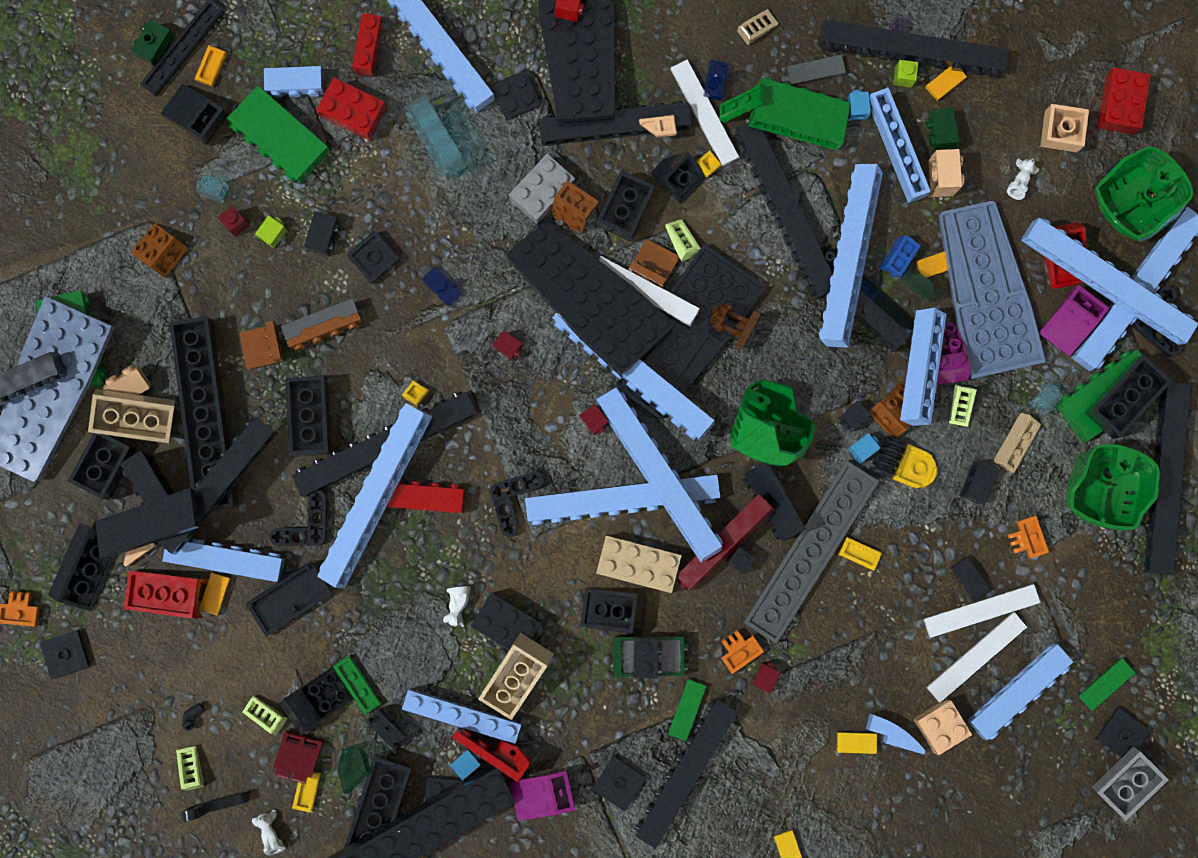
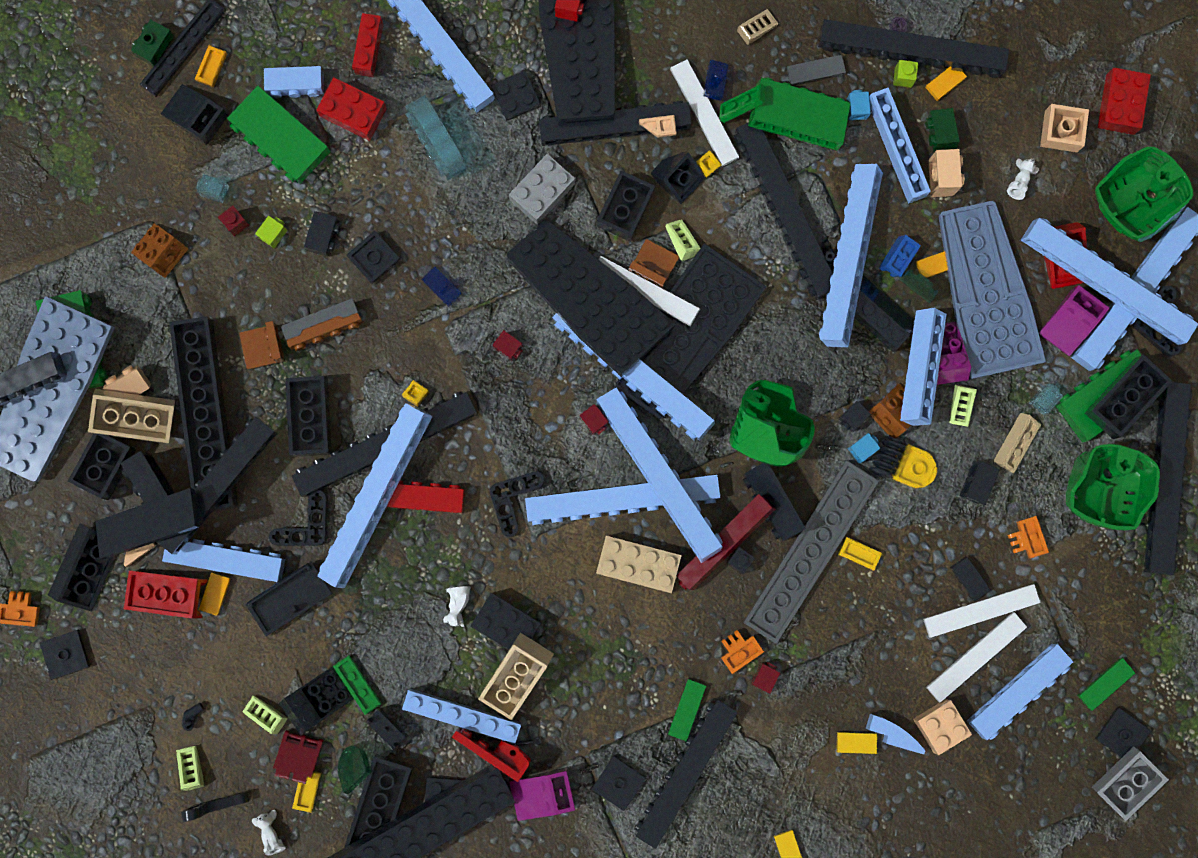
(466, 764): dark azure brick -> none
(573, 206): dark orange bracket -> none
(613, 611): black slope -> none
(646, 658): black bracket -> none
(671, 658): window -> none
(742, 331): reddish brown tile -> none

